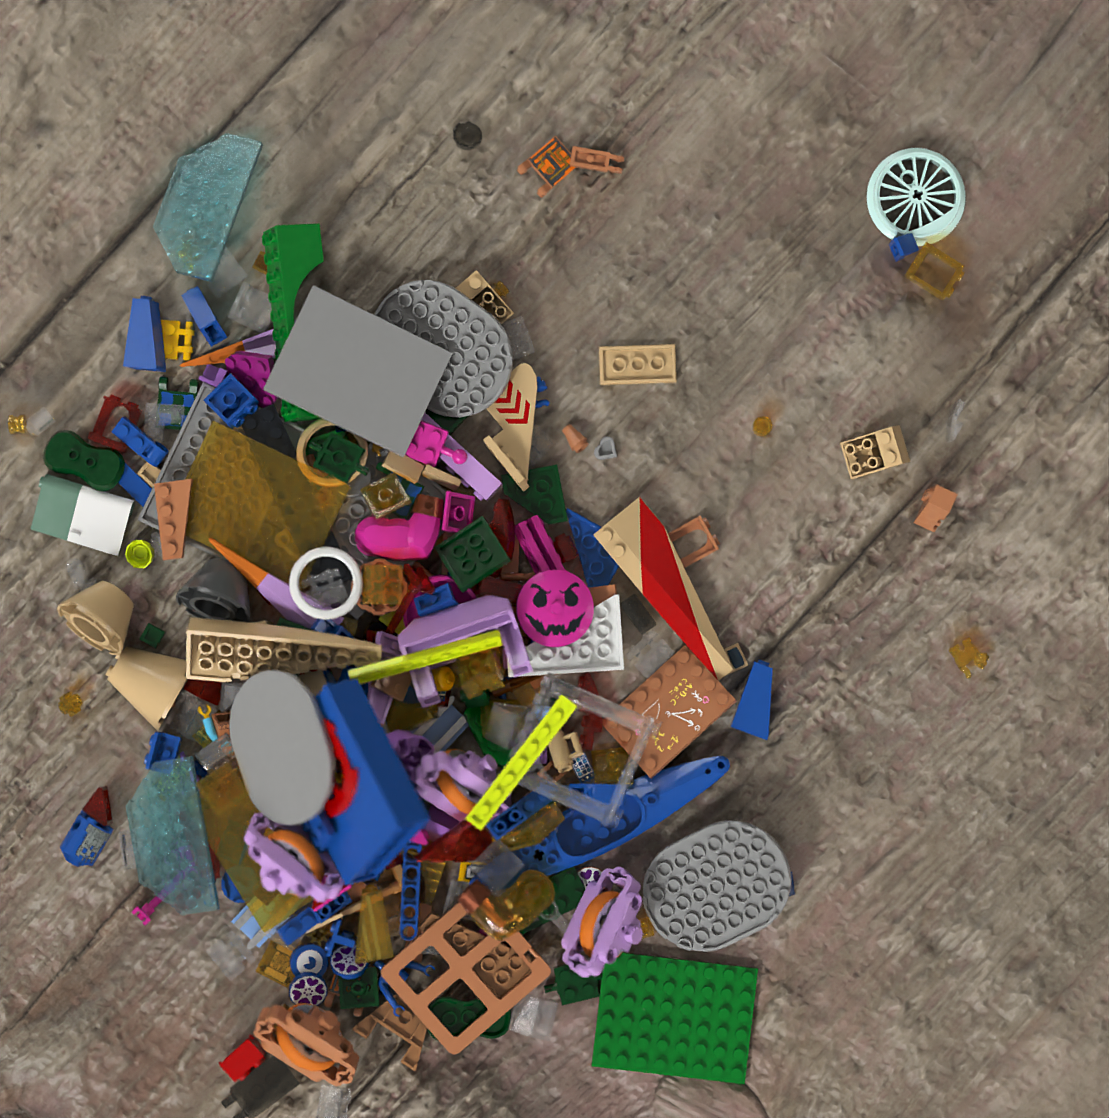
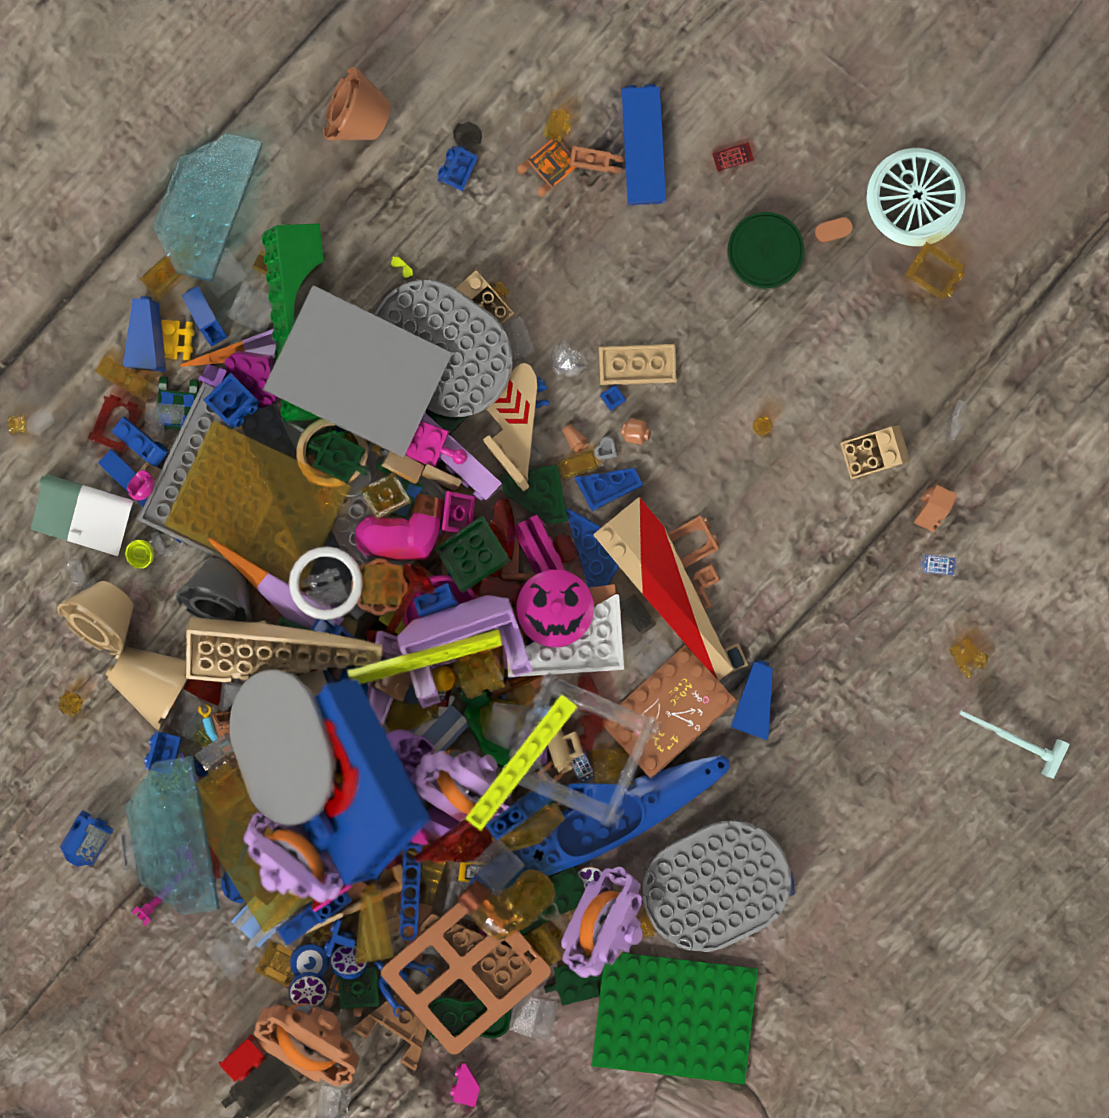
(95, 465): dark green plate -> none
(99, 806): clear red slope -> none
(125, 378): none -> clear yellow arch
(141, 485): none -> dark pink hair
(152, 635): dark green tile -> none
(162, 278): none -> clear yellow slope
(173, 516): nougat wing -> none
(356, 109): none -> nougat cone
(398, 262): none -> neon yellow piece
(457, 167): none -> blue bracket
(467, 1086): none -> dark pink slope
(546, 943): none -> clear yellow tile
(557, 125): none -> clear yellow brick
(568, 361): none -> clear cylinder
(577, 464): none -> clear yellow tile
(608, 487): none -> blue wing
(612, 397): none -> blue tile
(636, 431): none -> nougat head
(643, 145): none -> blue brick
(703, 579): none -> nougat tile
(732, 157): none -> clear red tile
(765, 250): none -> dark green brick
(833, 230): none -> nougat tile
(903, 246): blue slope -> none
(939, 565): none -> clear tile
(1052, 757): none -> light aqua piece

